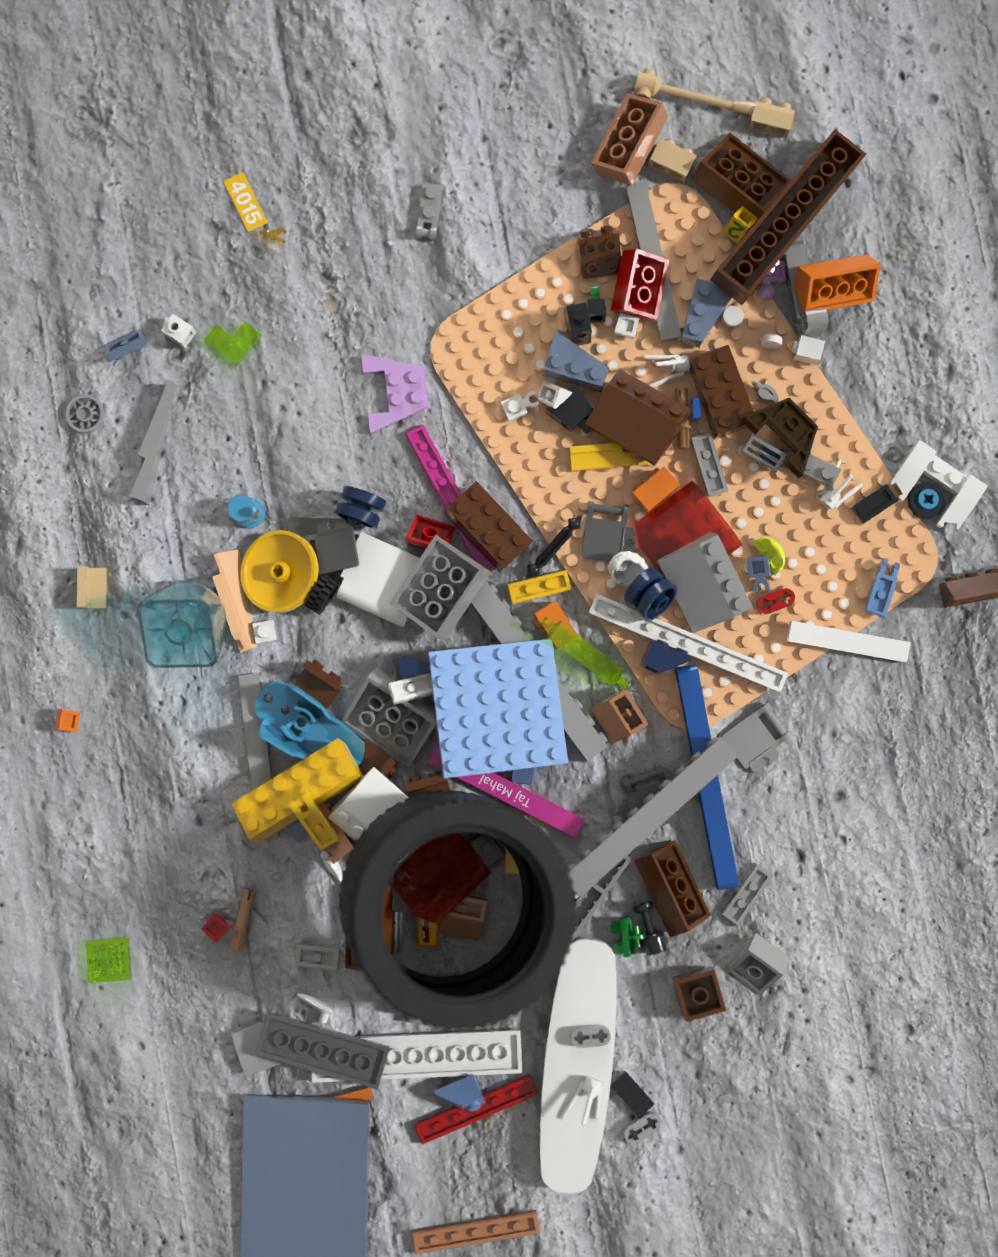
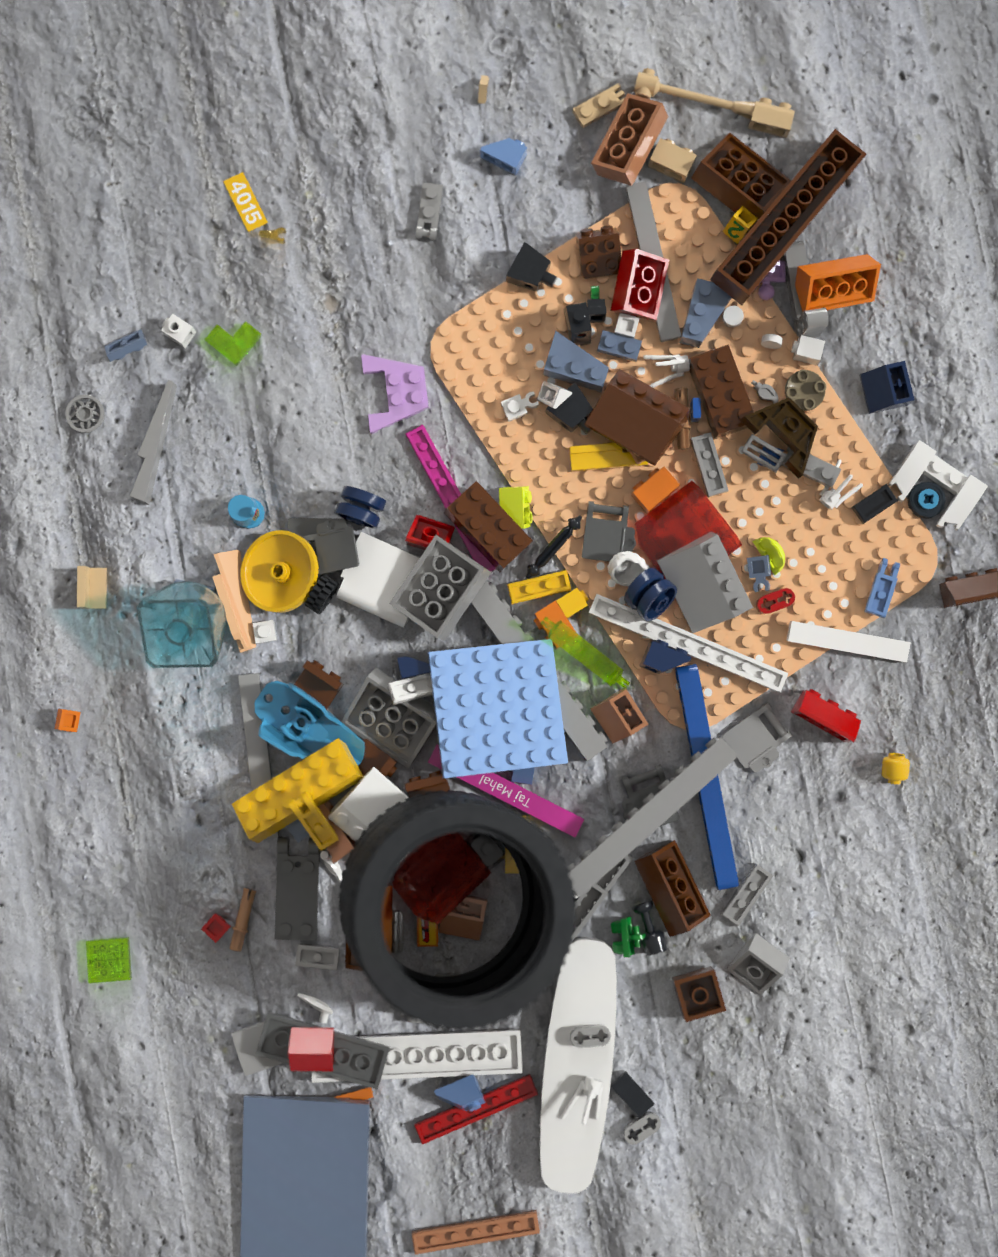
(297, 893): none -> dark grey hinge
(311, 1049): none -> slope
(483, 89): none -> tan tile
(505, 154): none -> medium blue slope
(516, 504): none -> neon yellow slope
(530, 269): none -> black torso
(573, 602): none -> yellow brick
(599, 106): none -> tan hinge
(619, 346): none -> sand blue plate
(805, 389): none -> dark tan dish
(827, 716): none -> red slope
(887, 387): none -> dark blue slope
(895, 768): none -> yellow head

